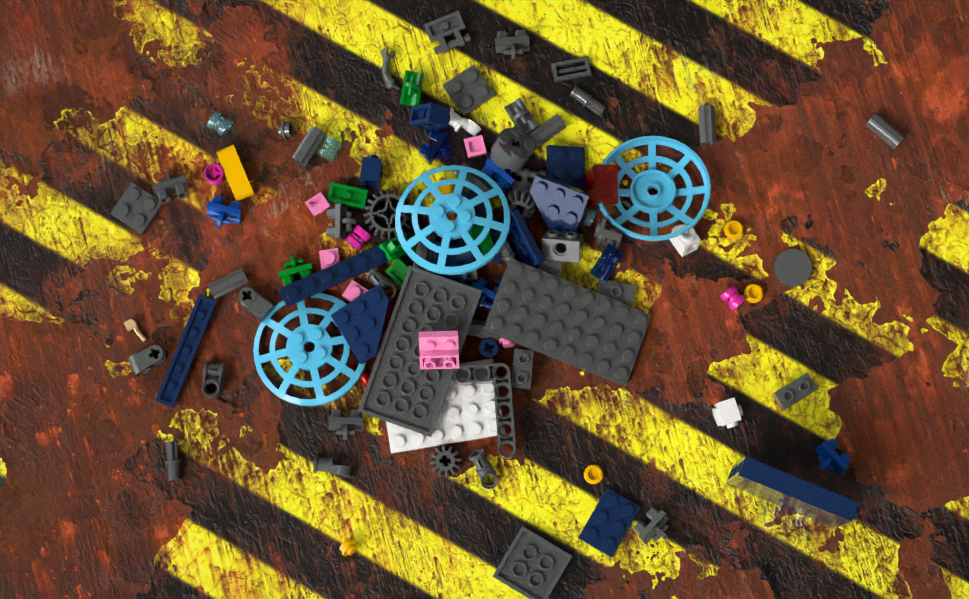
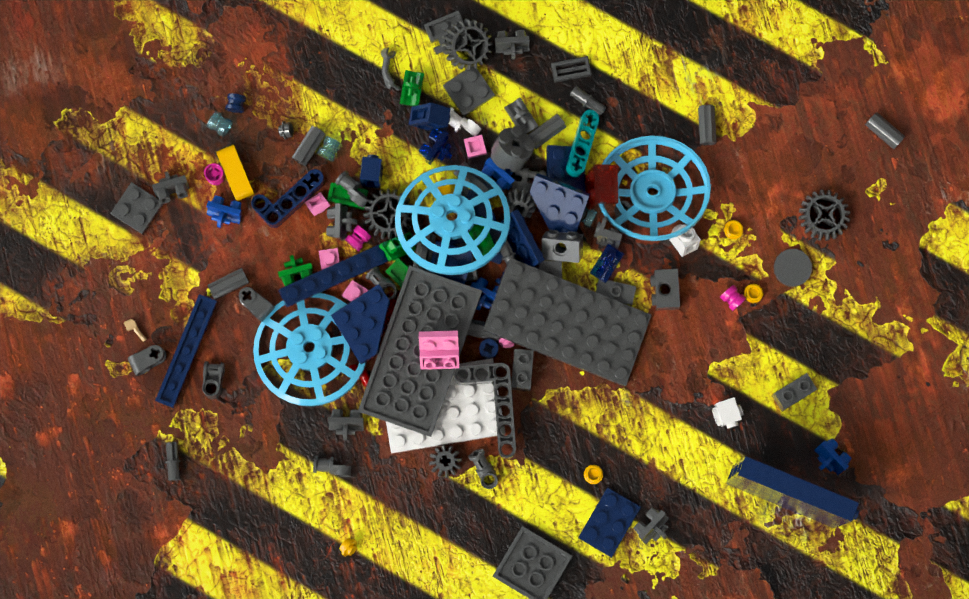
(235, 103): none -> dark blue wheel
(290, 195): none -> dark blue beam
(352, 187): none -> dark grey connector
(481, 40): none -> dark grey gear
(585, 144): none -> teal beam
(669, 278): none -> dark grey brick
(836, 204): none -> dark grey gear

